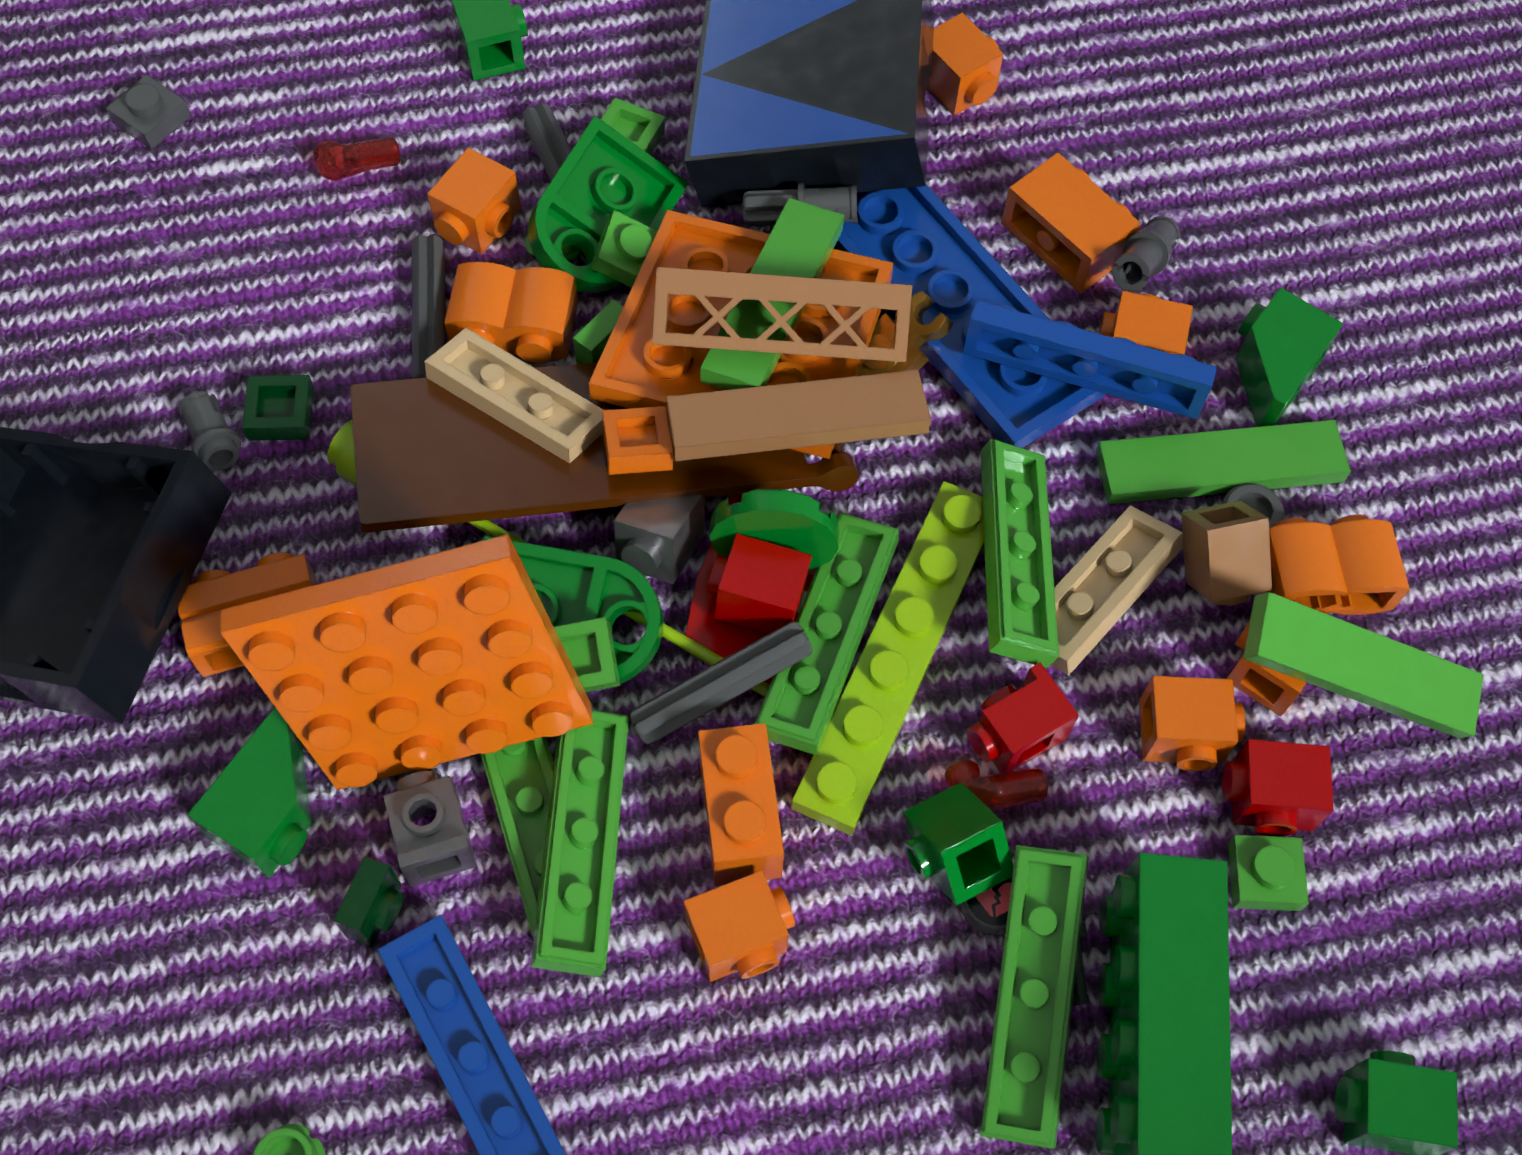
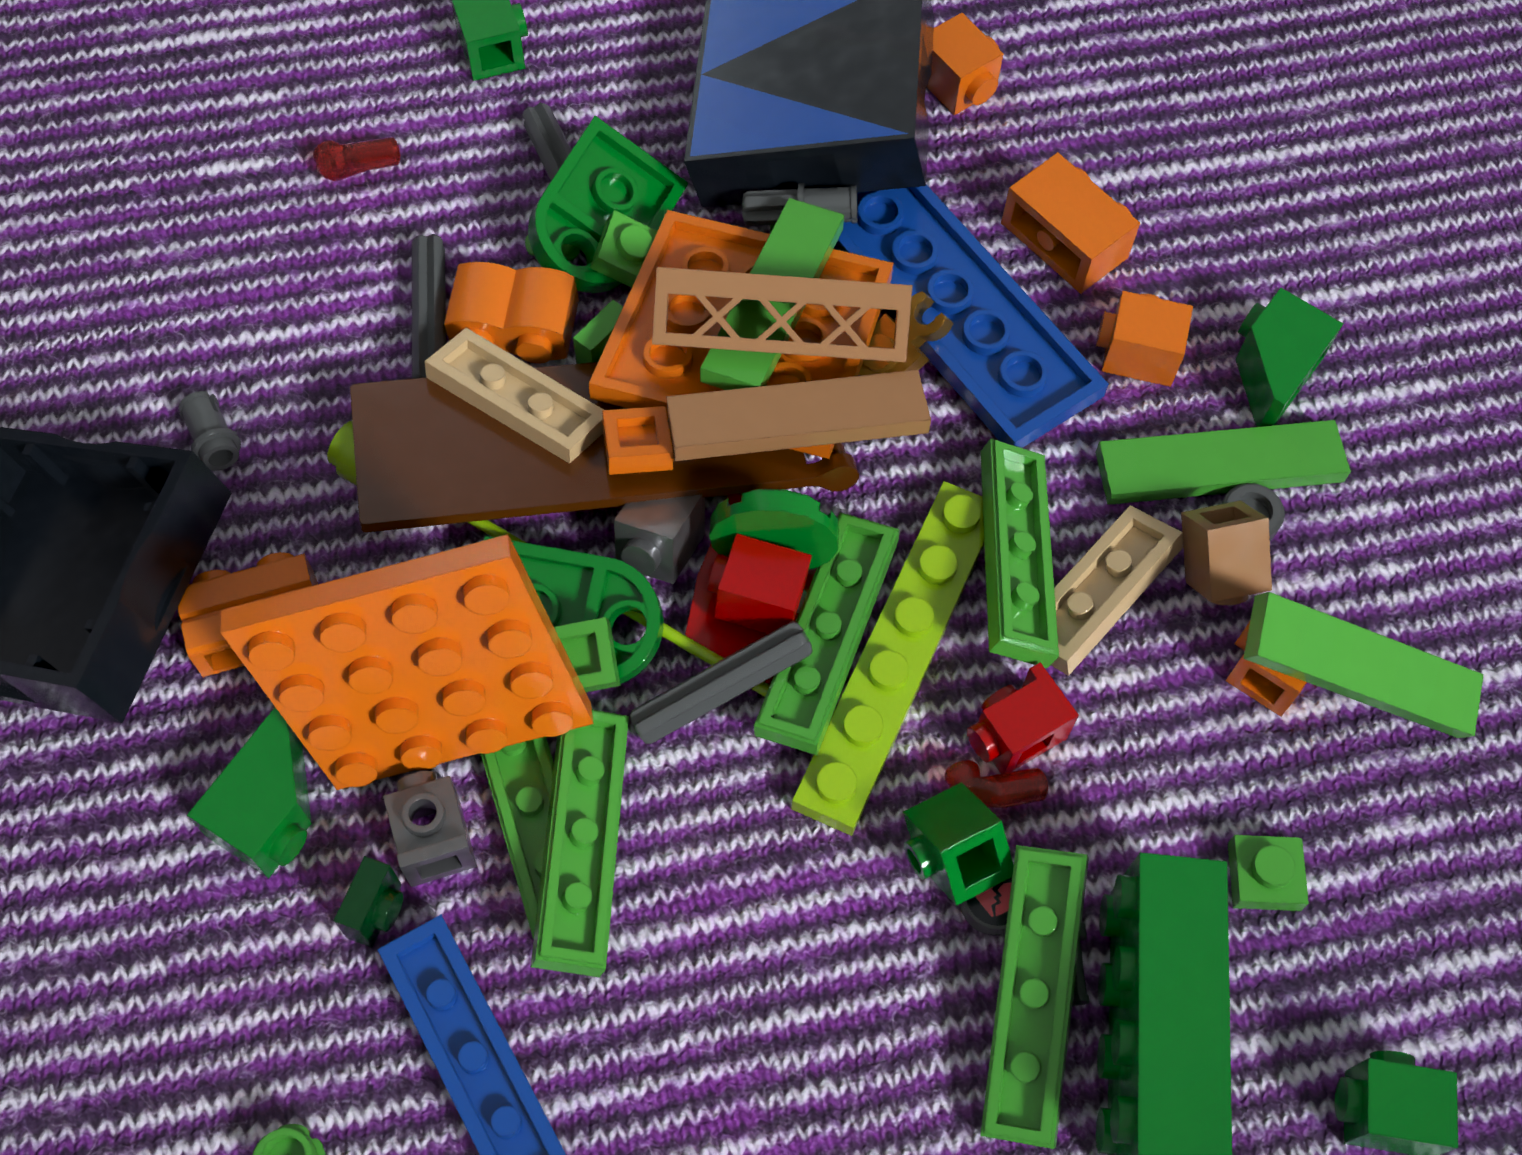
(148, 111): dark grey plate -> none
(278, 407): dark green plate -> none
(474, 201): orange brick -> none
(635, 123): bright green plate -> none
(739, 927): orange brick -> none
(740, 803): orange brick -> none
(1089, 359): blue plate -> none
(1146, 253): dark grey pin -> none
(1190, 721): orange brick -> none
(1279, 786): red brick -> none
(1338, 566): orange brick -> none

